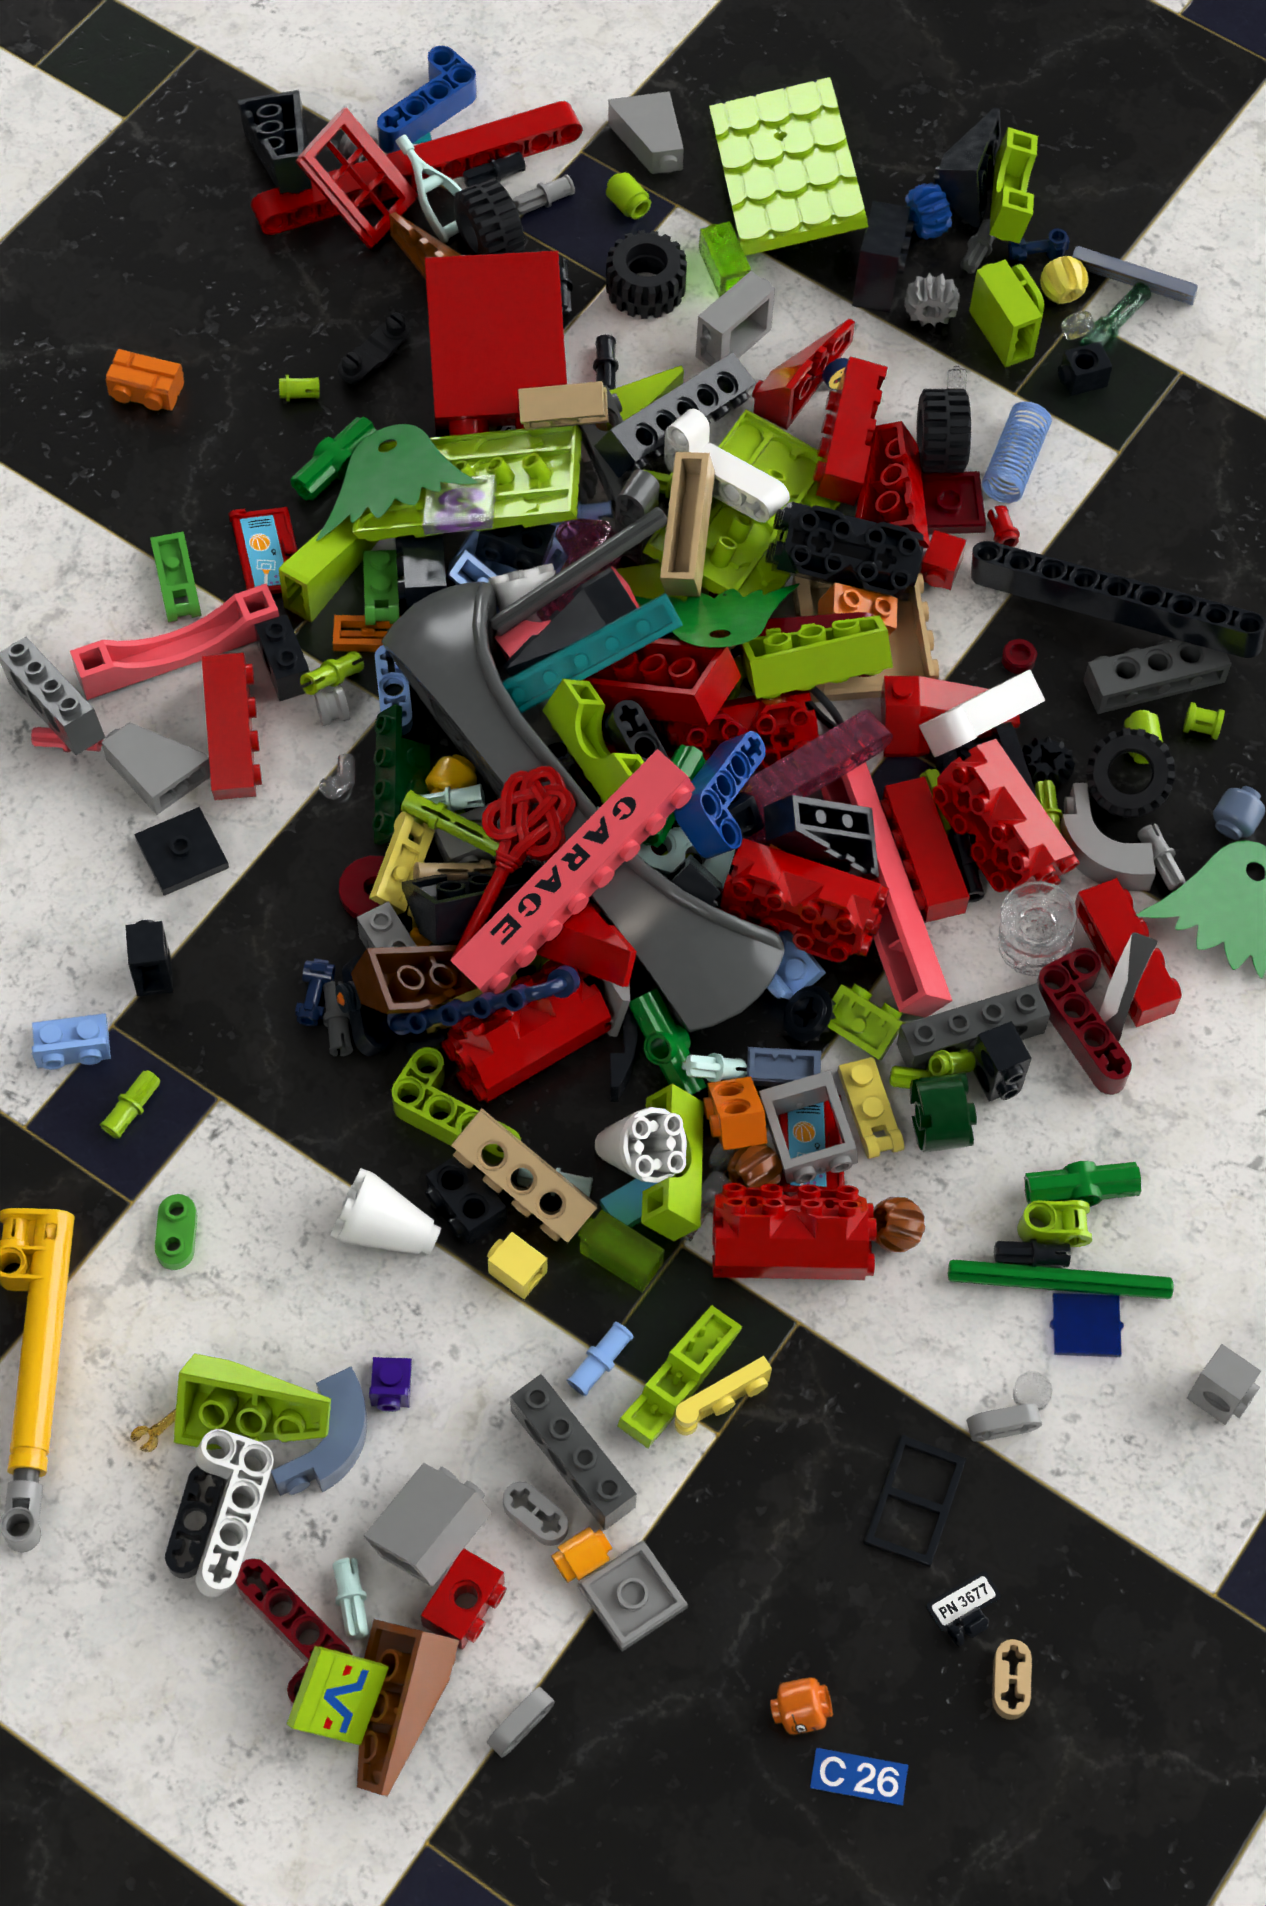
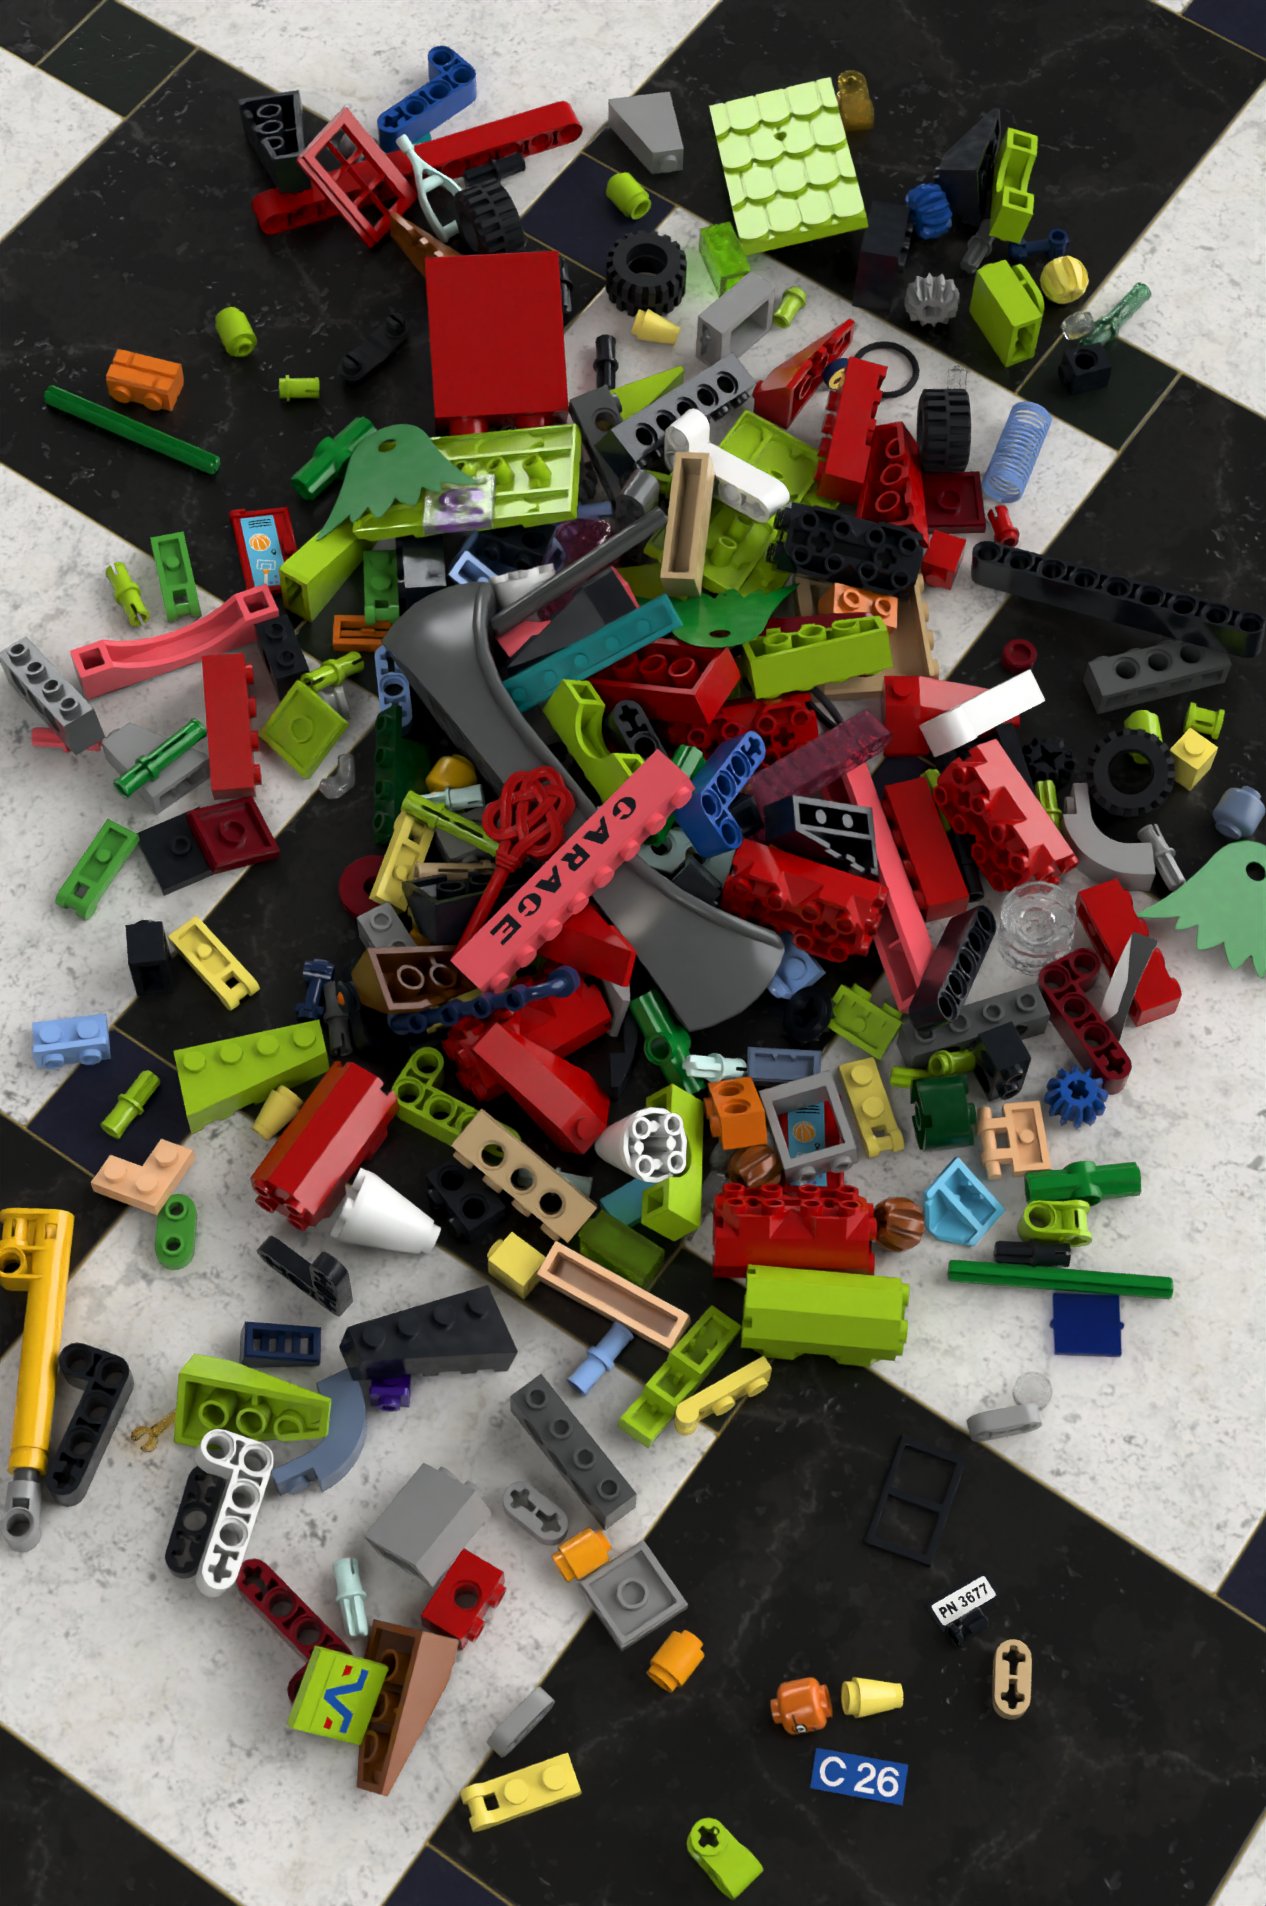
(82, 1427): none -> black beam
(97, 868): none -> bright green plate
(127, 594): none -> lime pin
(132, 429): none -> green axle
(146, 1185): none -> light nougat plate
(148, 767): none -> green pin
(213, 962): none -> light yellow plate
(232, 834): none -> dark red tile
(235, 332): none -> lime brick
(245, 1069): none -> lime wedge
(276, 1112): none -> light yellow cone
(280, 1358): none -> dark blue slope
(303, 729): none -> lime plate
(322, 1280): none -> black beam
(324, 1146): none -> red brick
(435, 1337): none -> black wedge
(521, 1792): none -> light yellow plate
(544, 194): light grey axle -> none
(549, 1089): none -> red wedge
(563, 405): tan piece -> none
(613, 1297): none -> light nougat brick
(654, 328): none -> light yellow cone
(676, 1660): none -> light orange brick
(727, 1862): none -> lime piece
(793, 300): none -> lime pin
(824, 1313): none -> lime brick
(854, 102): none -> clear yellow piece
(868, 1697): none -> light yellow cone
(884, 344): none -> black tyre
(952, 969): none -> black beam
(959, 1206): none -> medium azure slope
(1024, 1137): none -> light nougat plate
(1075, 1083): none -> blue gear
(1132, 273): sand blue tile -> none
(1192, 758): none -> light yellow brick
(1225, 1385): light grey brick -> none

